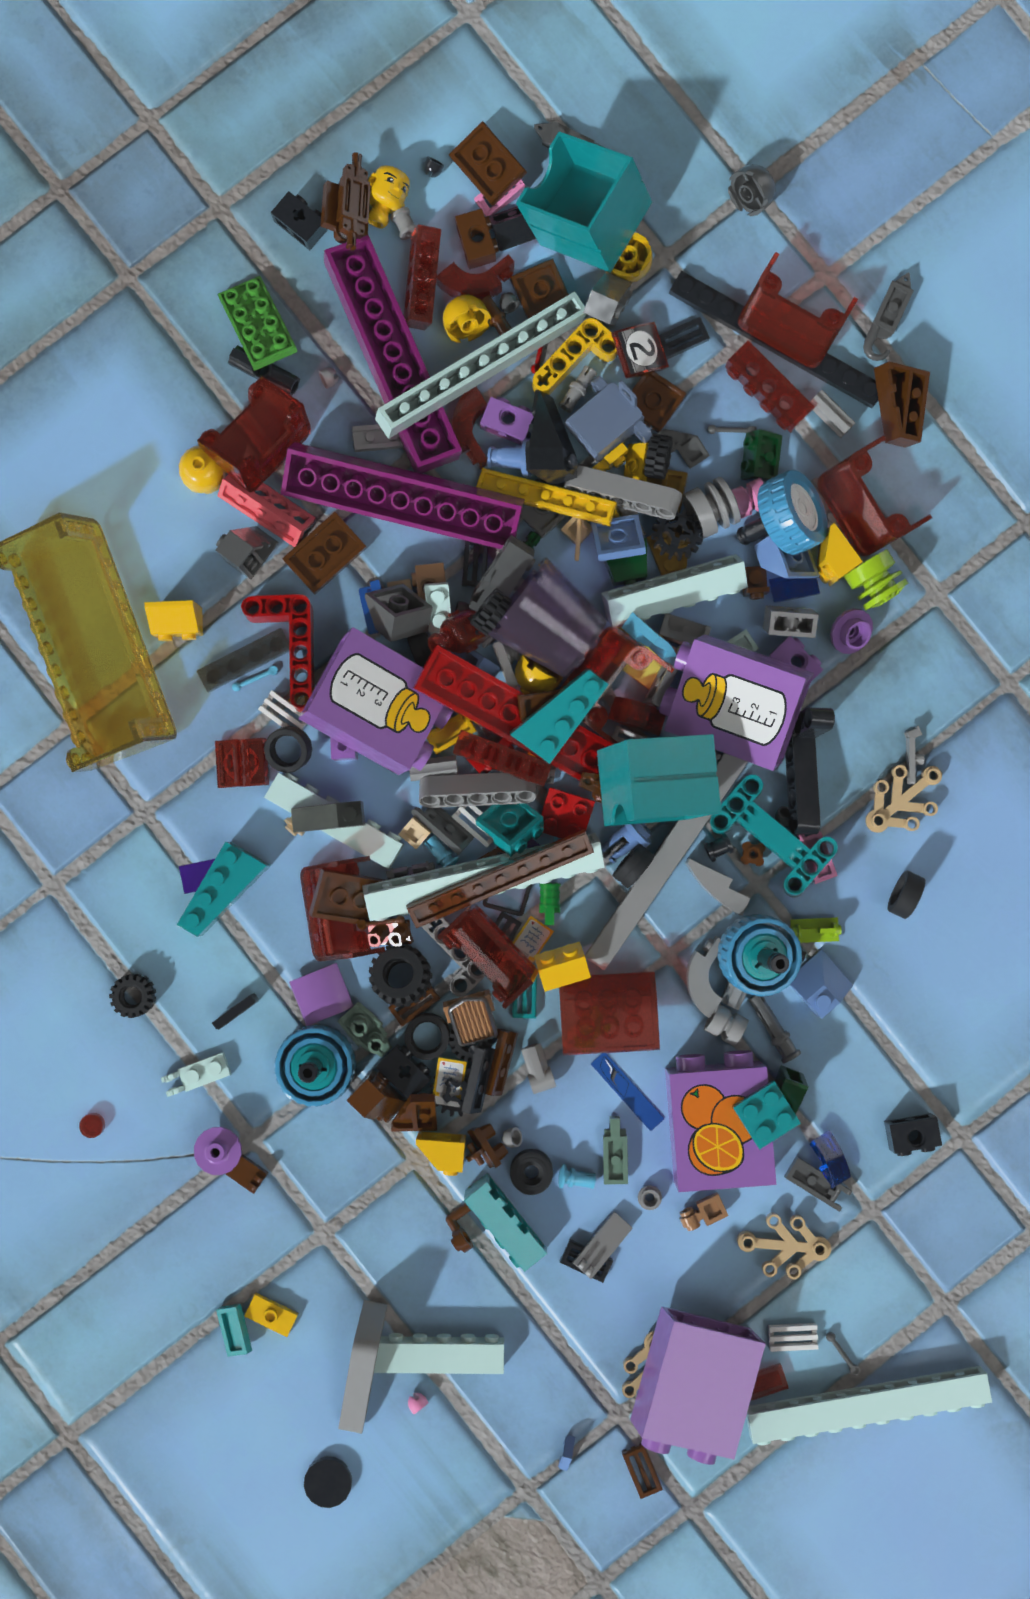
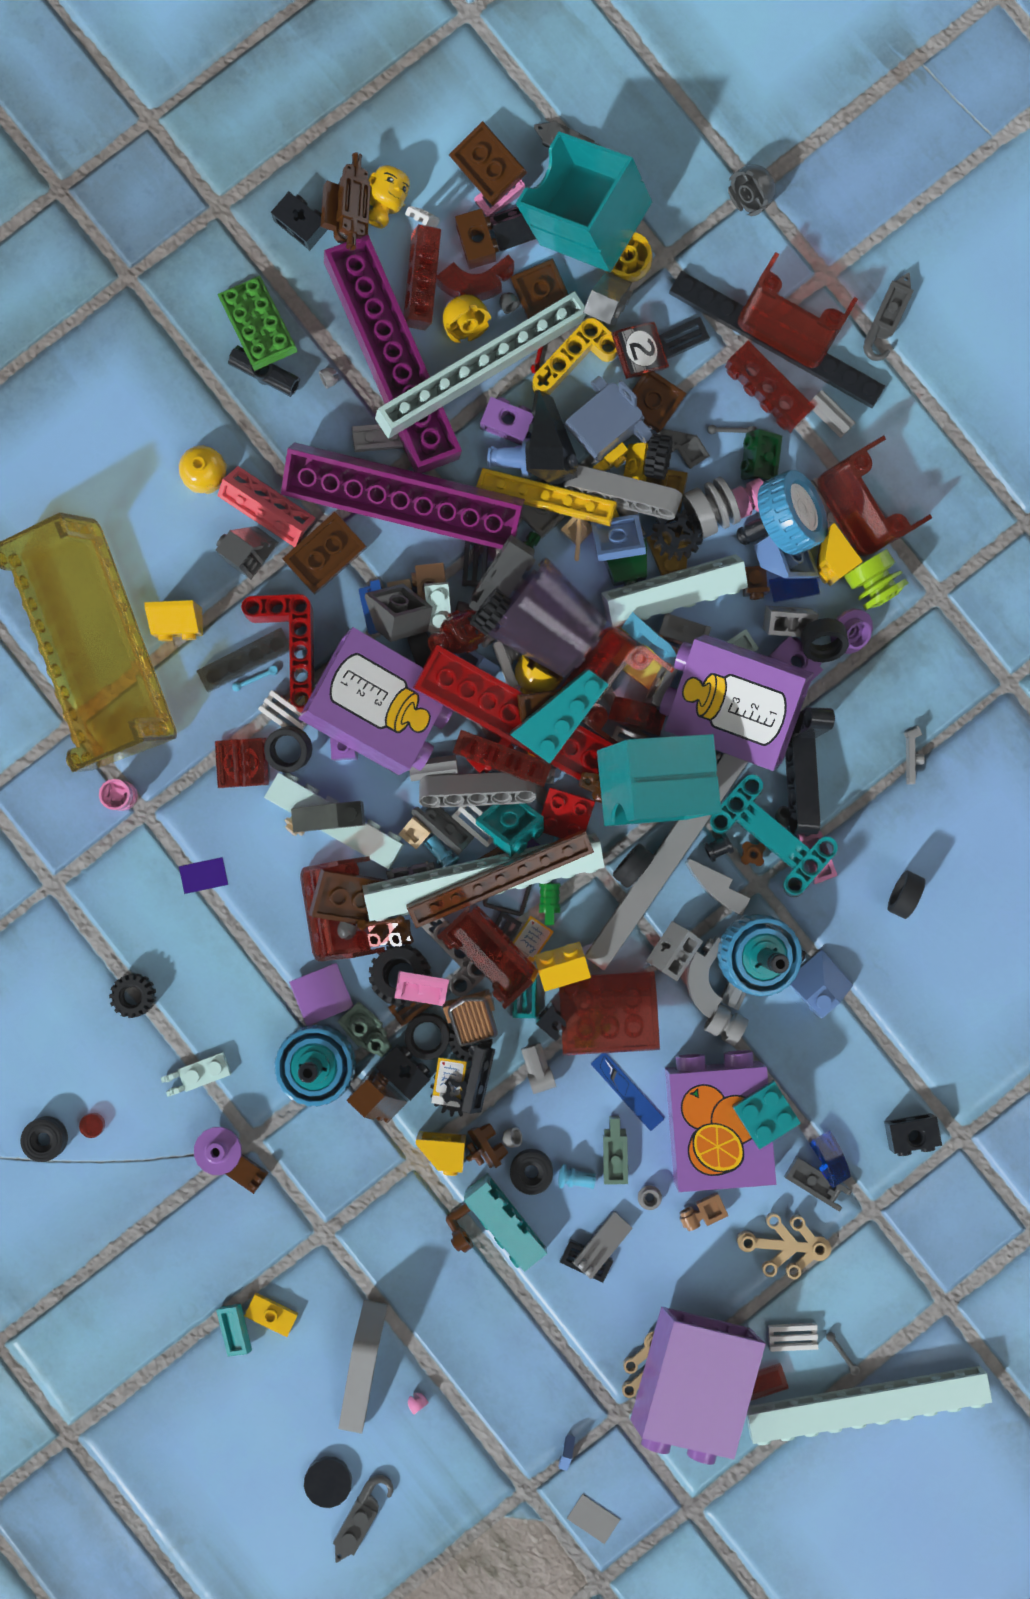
(31, 1145): none -> black tyre
(118, 795): none -> bright pink wheel
(222, 886): teal wedge -> none
(235, 1011): black tile -> none
(258, 436): clear red windscreen -> none
(346, 930): none -> dark grey hinge
(359, 1518): none -> dark grey plate
(404, 222): light grey bush -> none
(416, 1114): reddish brown wing -> none
(421, 988): none -> bright pink hinge
(422, 216): none -> white tile
(434, 166): black hinge -> none
(440, 1354): light aqua brick -> none
(448, 735): yellow tile -> none
(466, 413): clear red arch -> none
(498, 318): reddish brown pin -> none
(501, 1062): reddish brown hinge -> none
(550, 1016): none -> black hinge
(577, 389): light grey pin -> none
(593, 1519): none -> light grey sticker
(633, 834): medium blue piece -> none
(634, 1452): reddish brown tile -> none
(674, 951): none -> light grey brick
(779, 1037): dark grey pin -> none
(792, 1085): dark green torso -> none
(816, 929): lime hinge -> none
(822, 628): none -> black tyre
(900, 801): tan plant -> none
(902, 402): reddish brown wedge -> none

